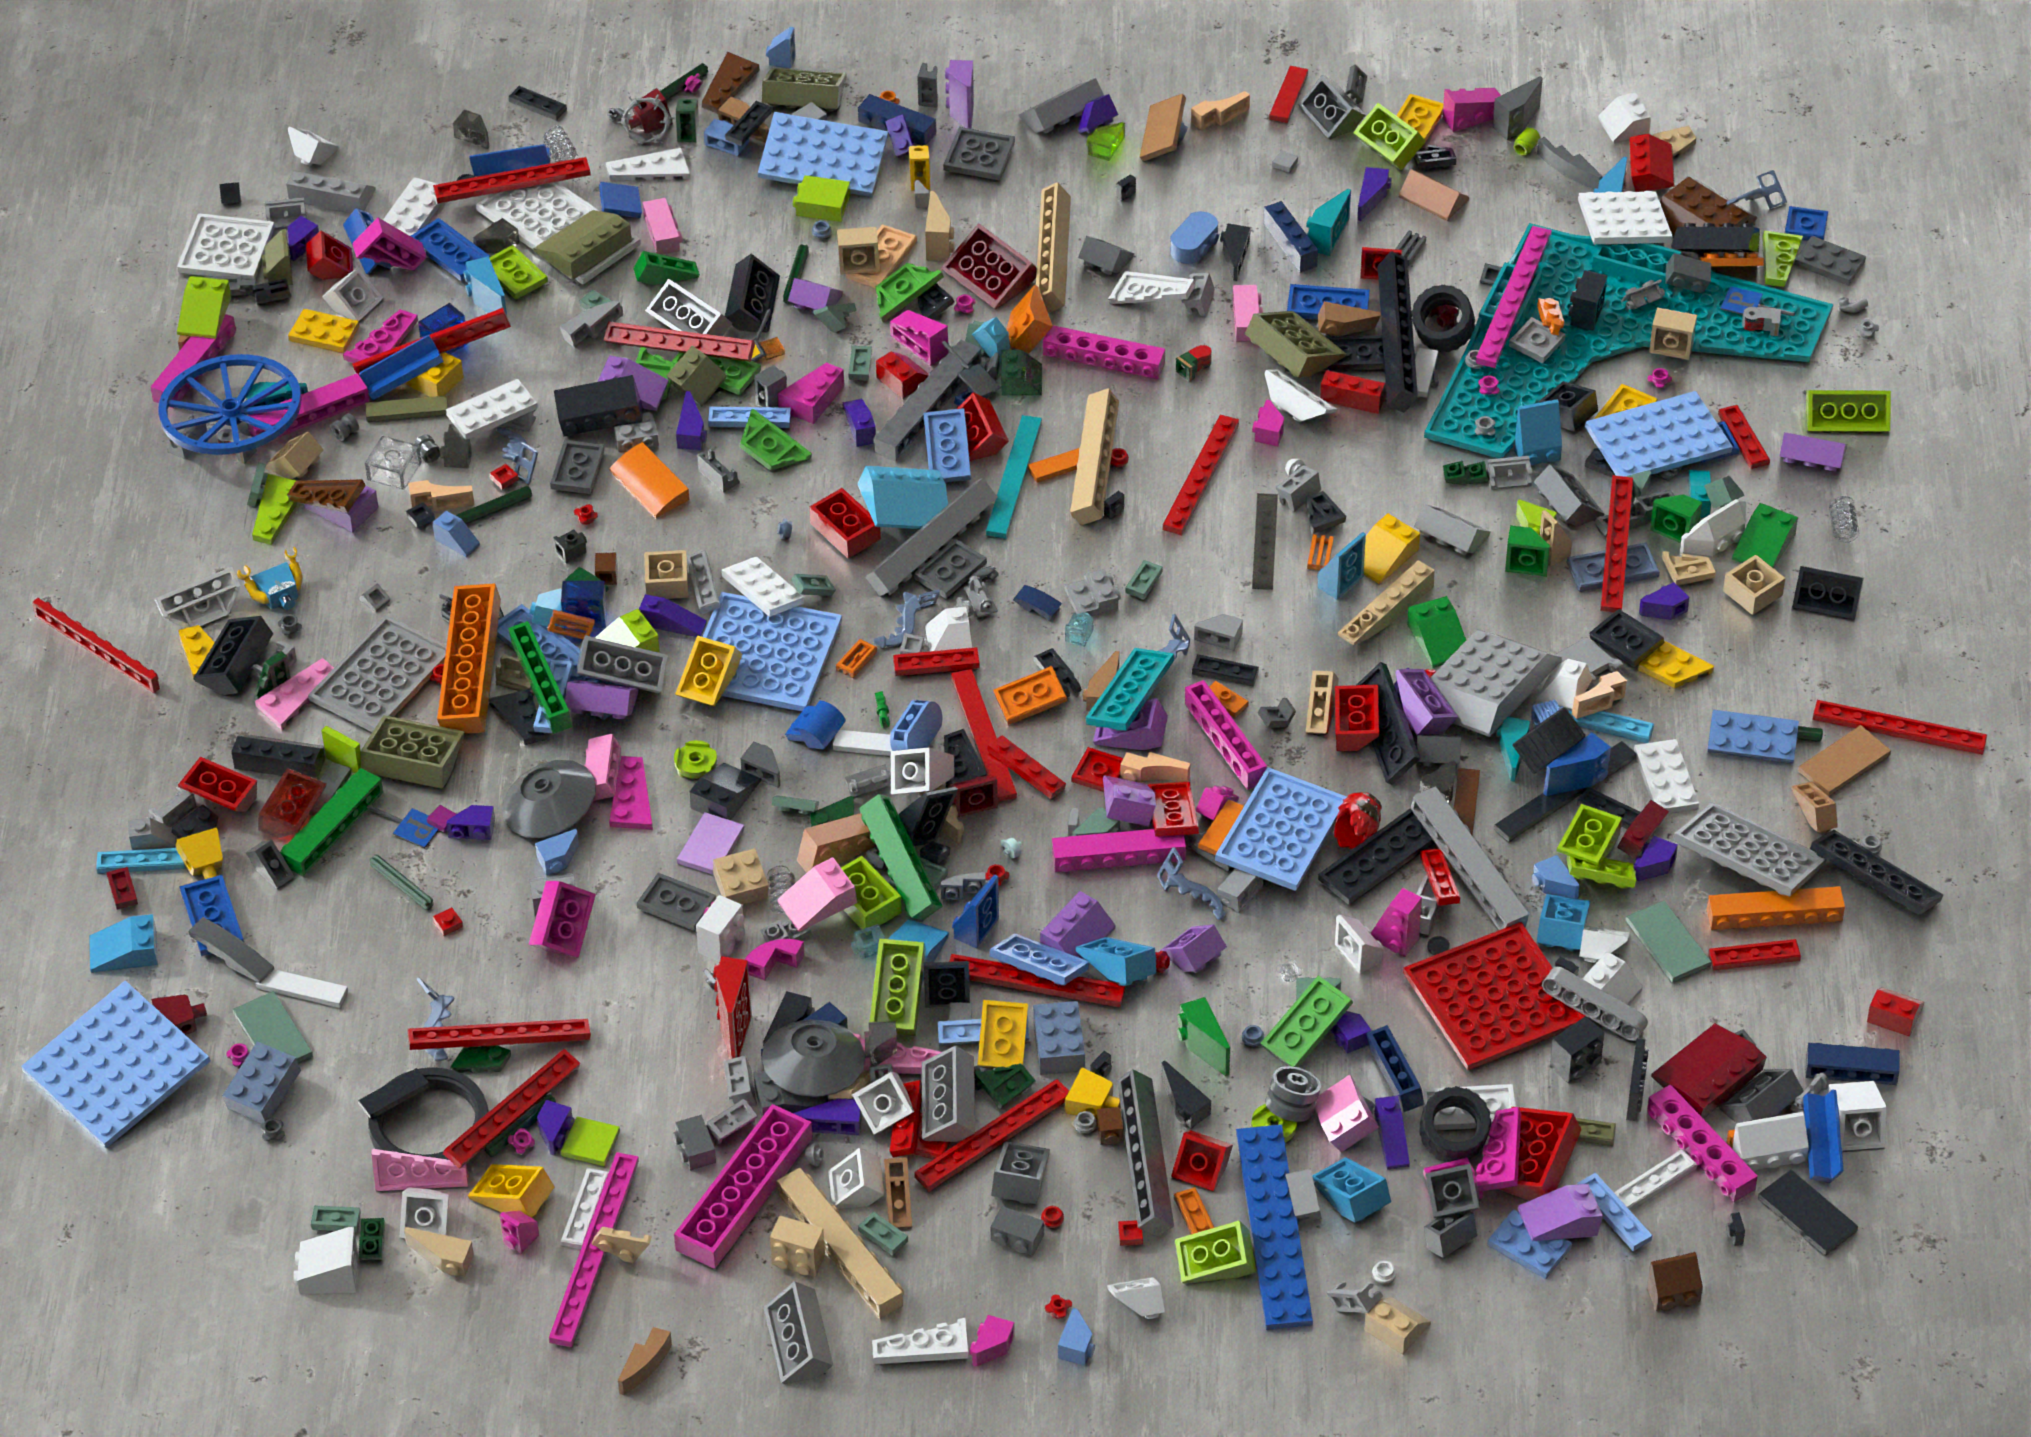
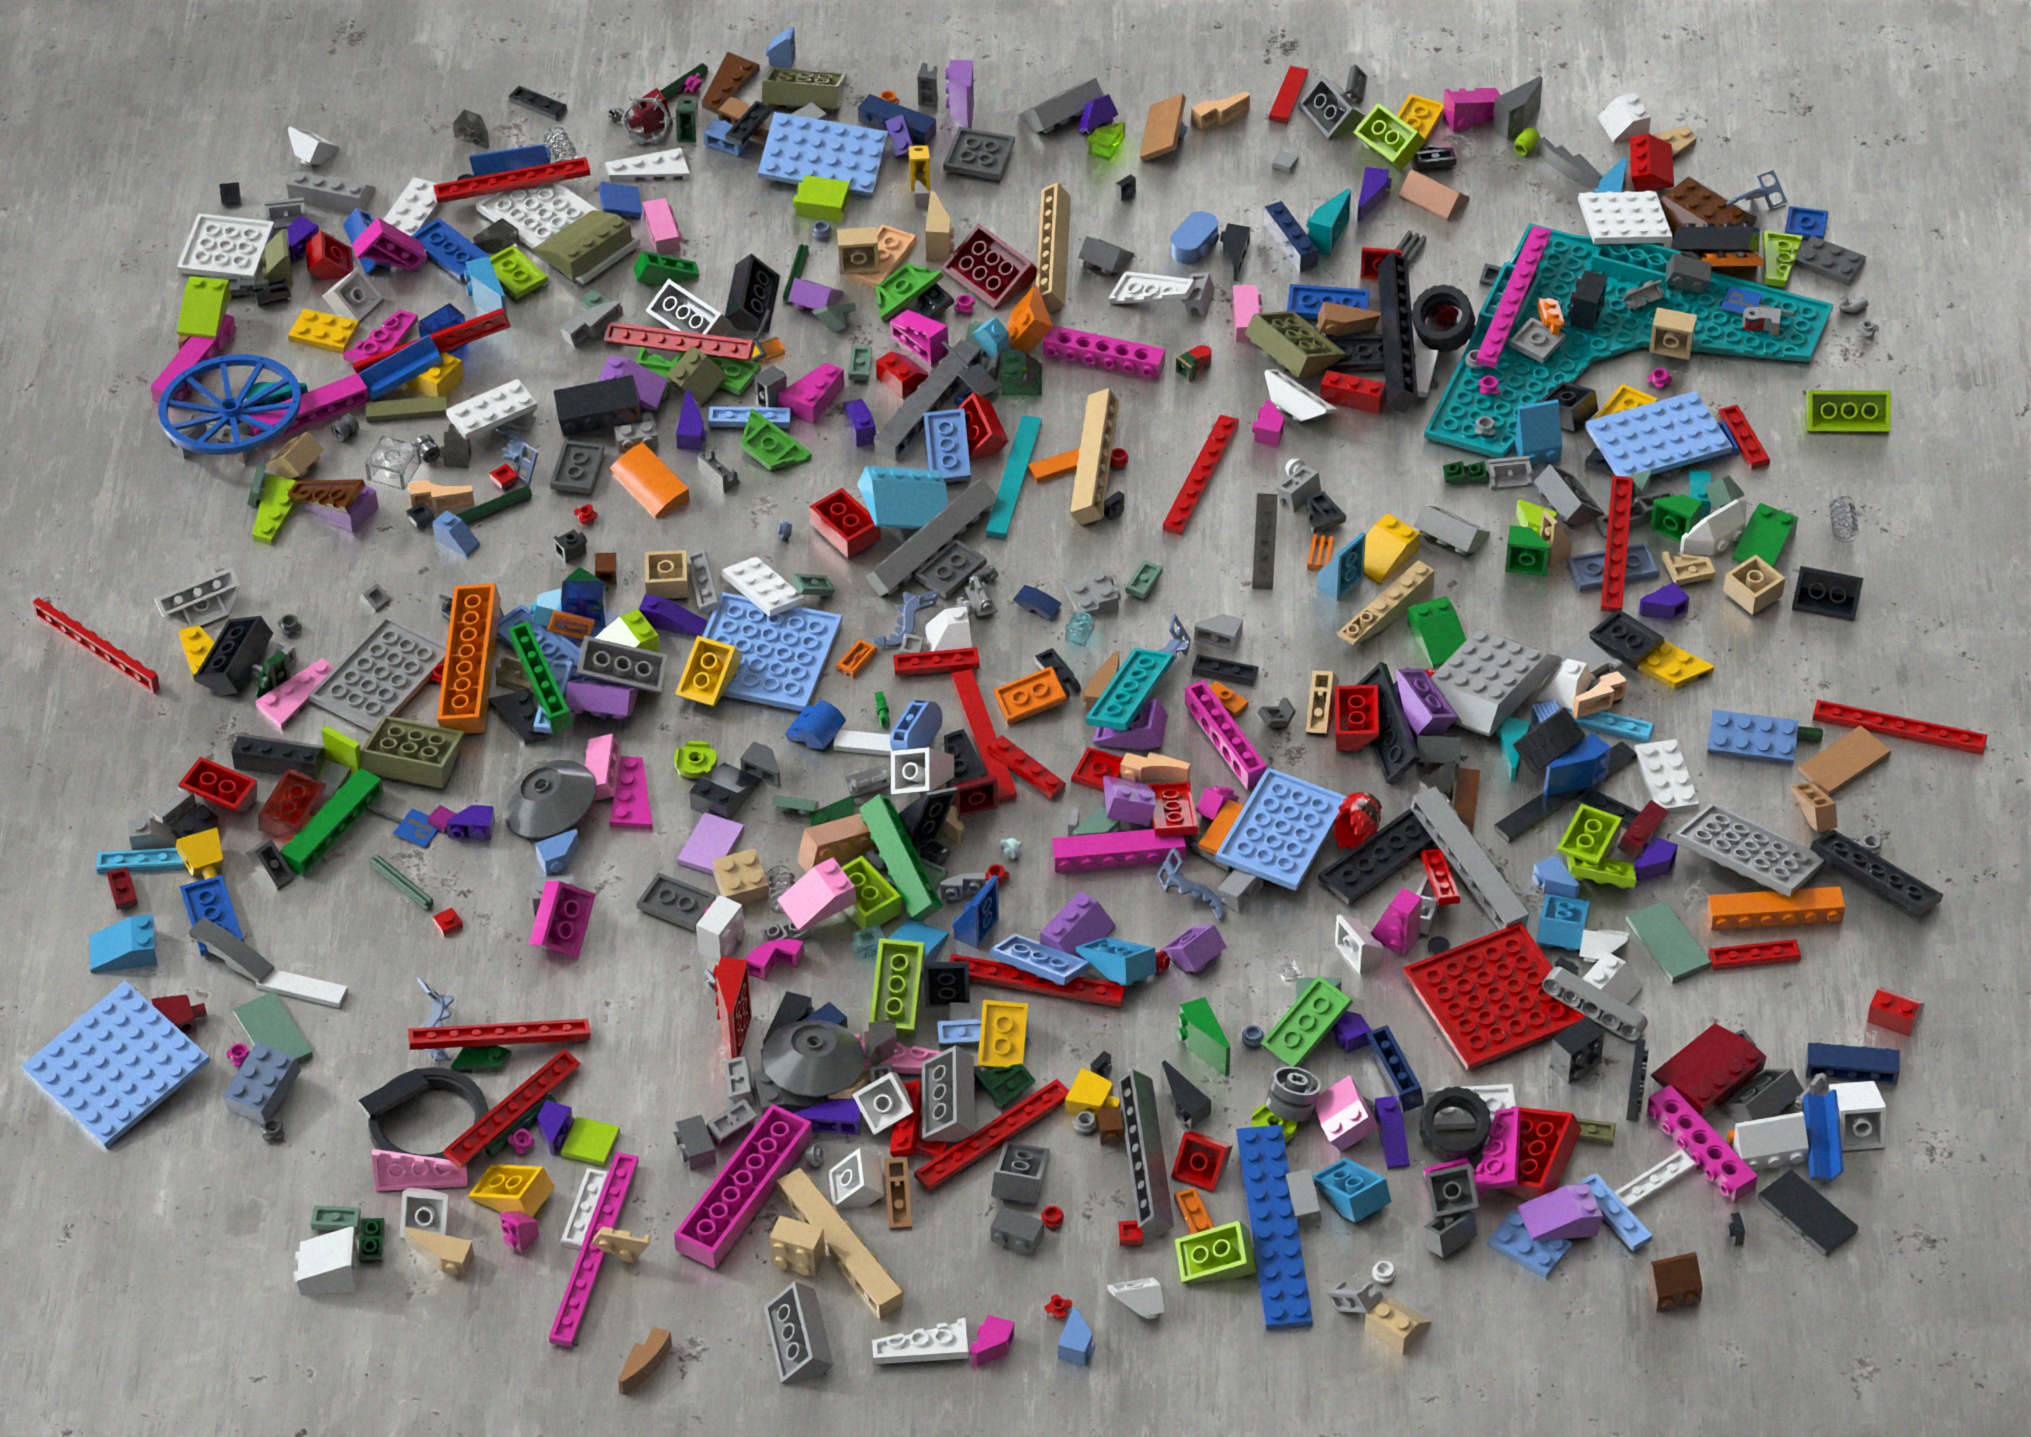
(275, 585): torso -> none
(883, 1233): sand green plate -> none
(1058, 1037): sand blue brick -> none
(1812, 451): medium lavender slope -> none

